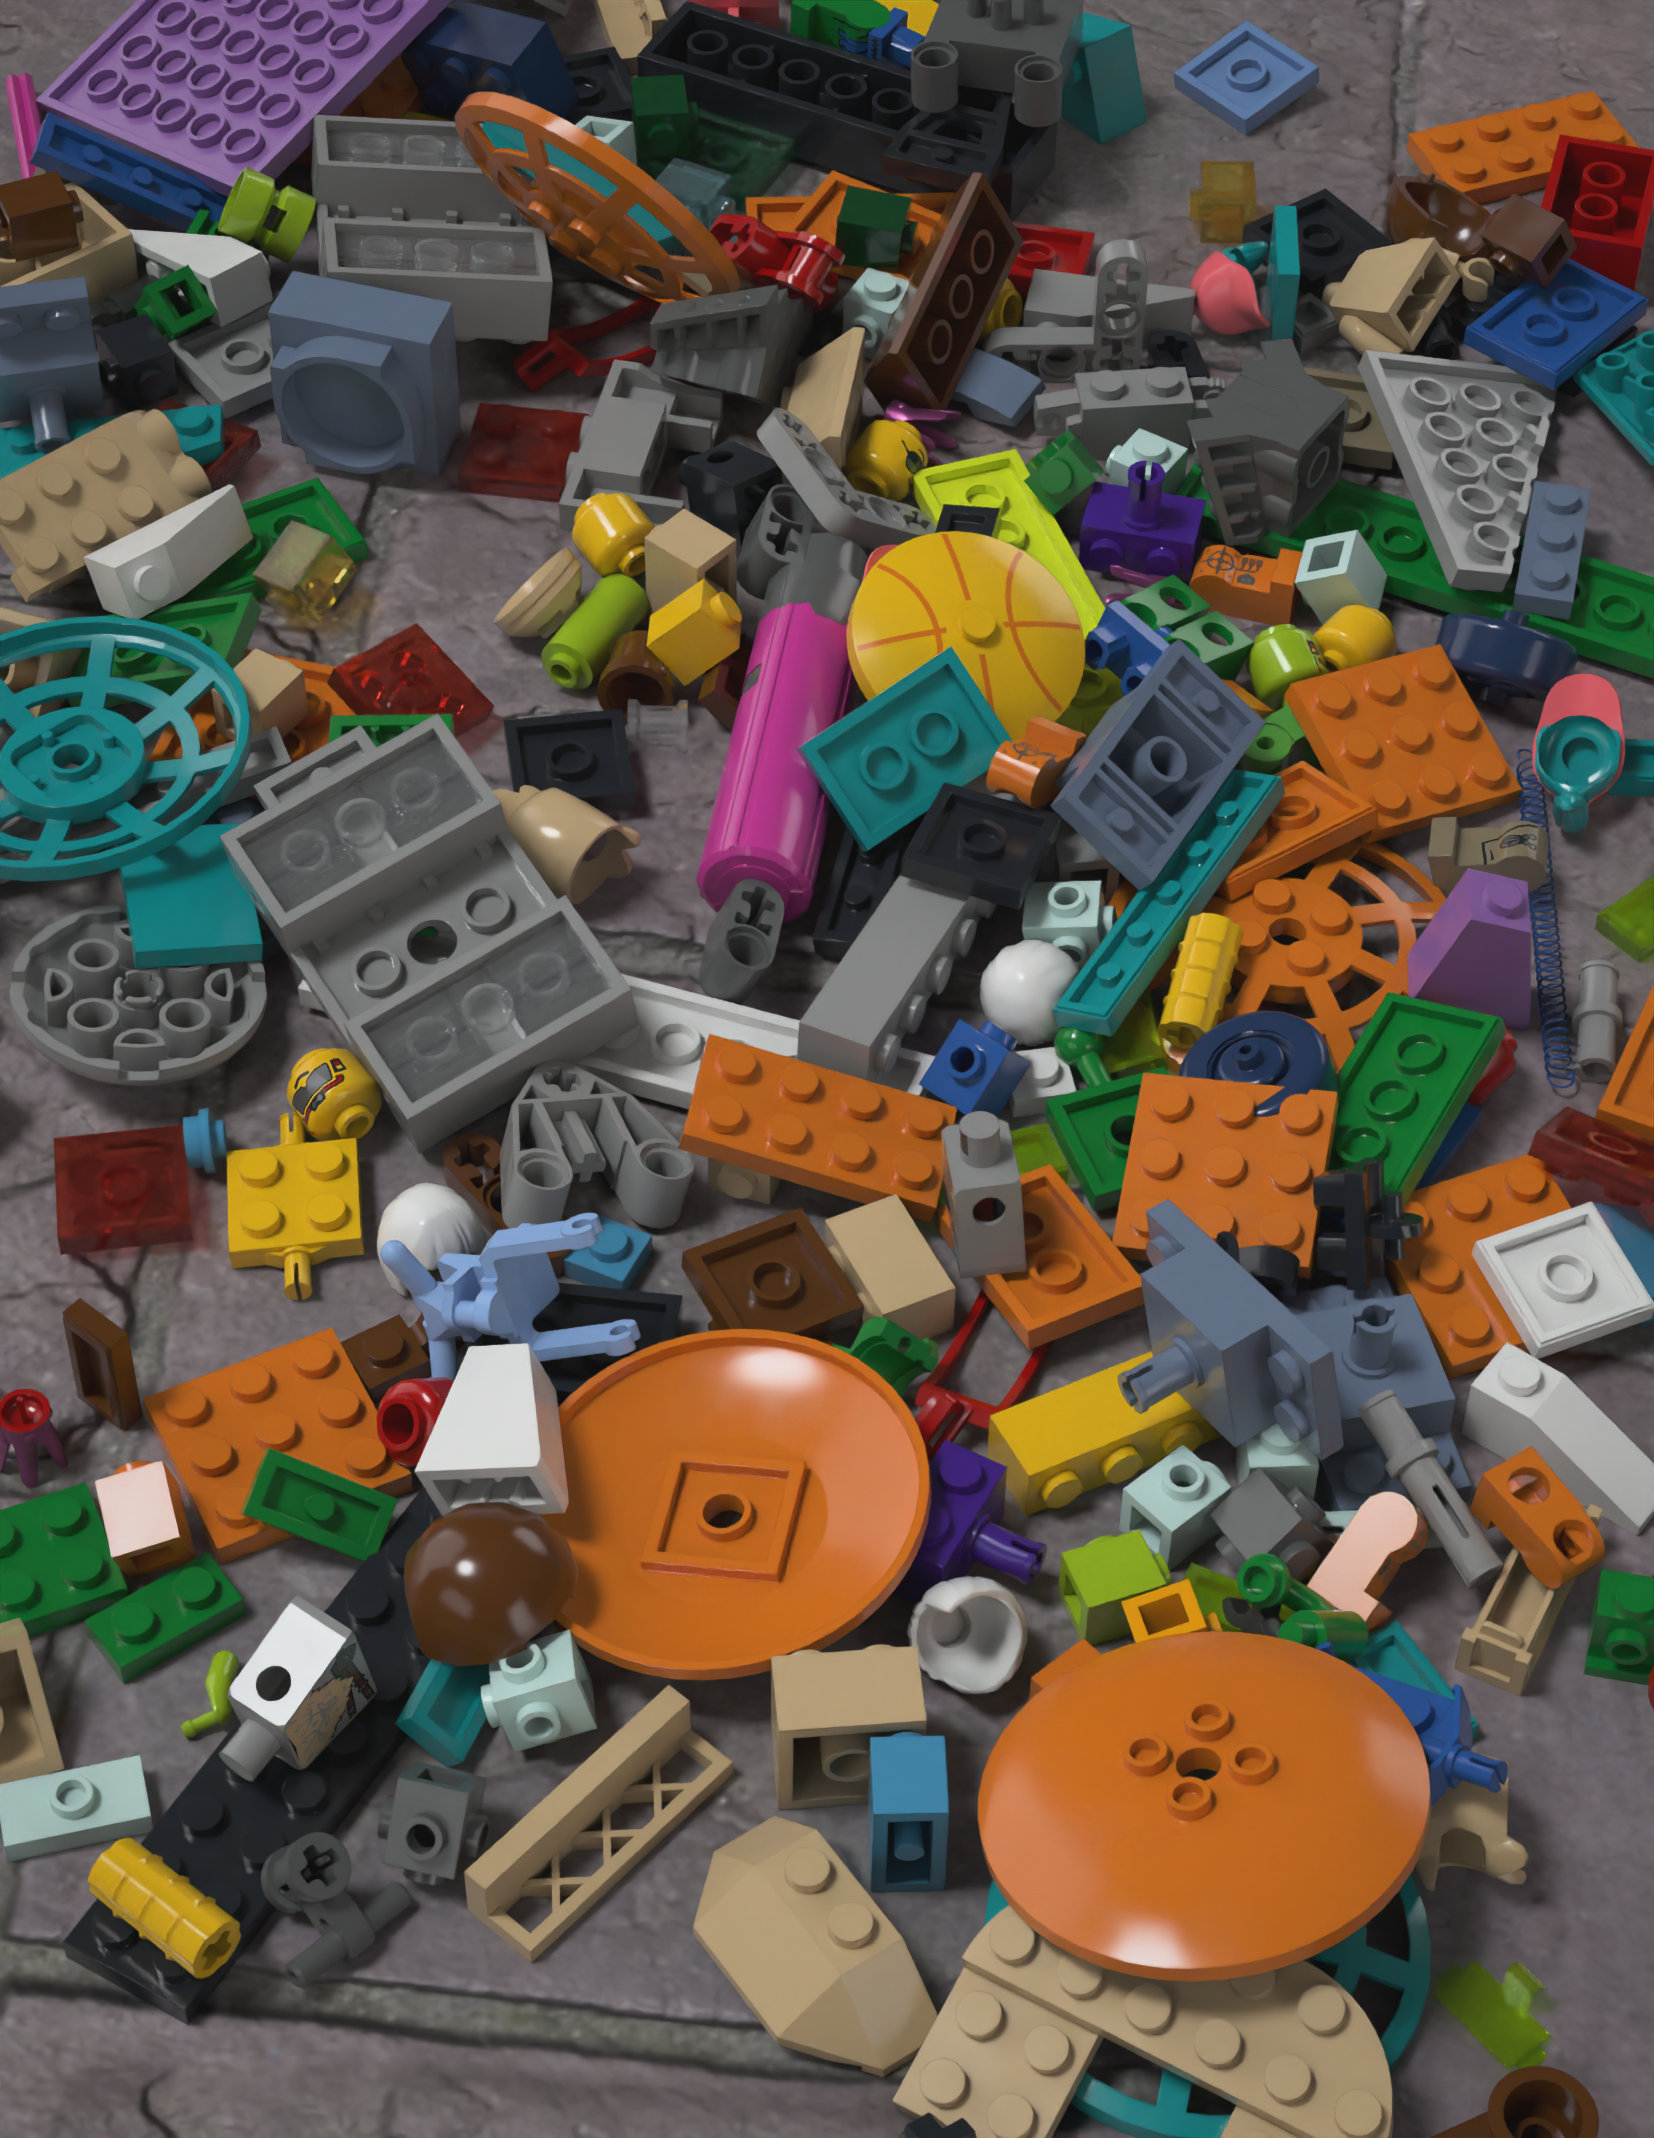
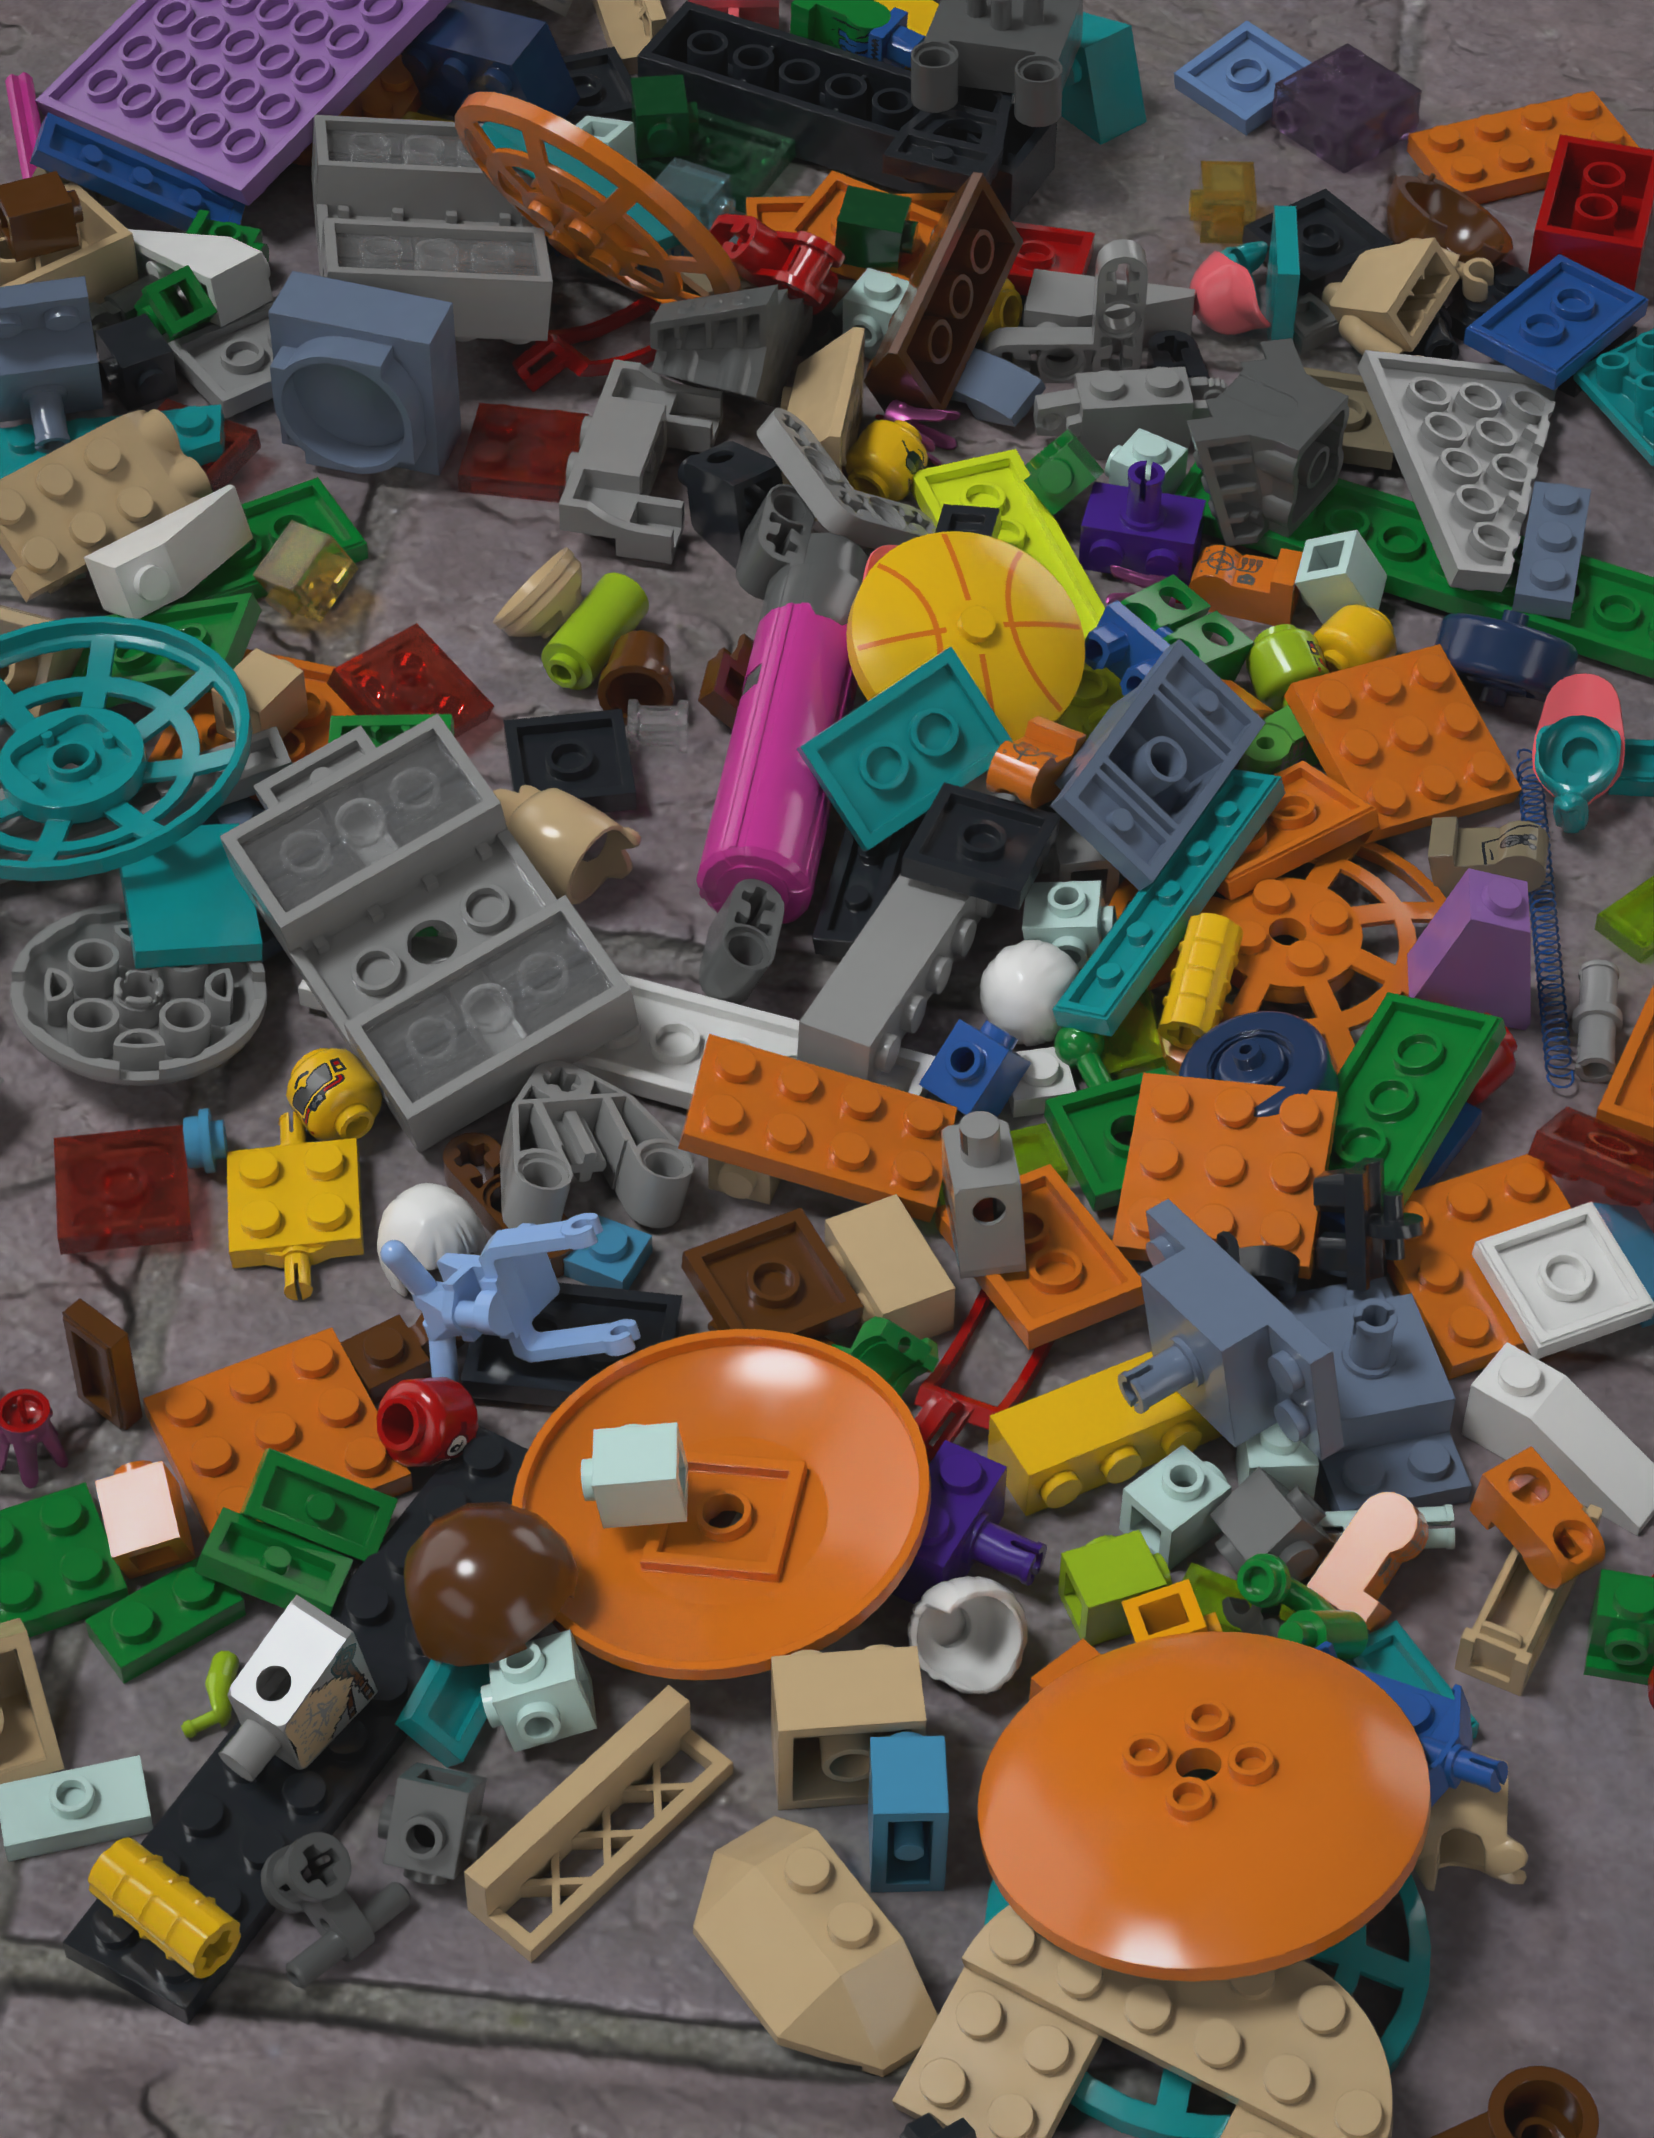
(250, 205): lime wheel -> none
(271, 1563): none -> green plate
(497, 1435): white slope -> none
(612, 534): yellow head -> none
(637, 1475): none -> light aqua brick
(685, 553): tan brick -> none
(695, 631): yellow brick -> none
(1346, 108): none -> clear purple brick
(1416, 1466): light grey pin -> none
(1496, 2011): clear neon green piece -> none
(1527, 241): reddish brown brick -> none

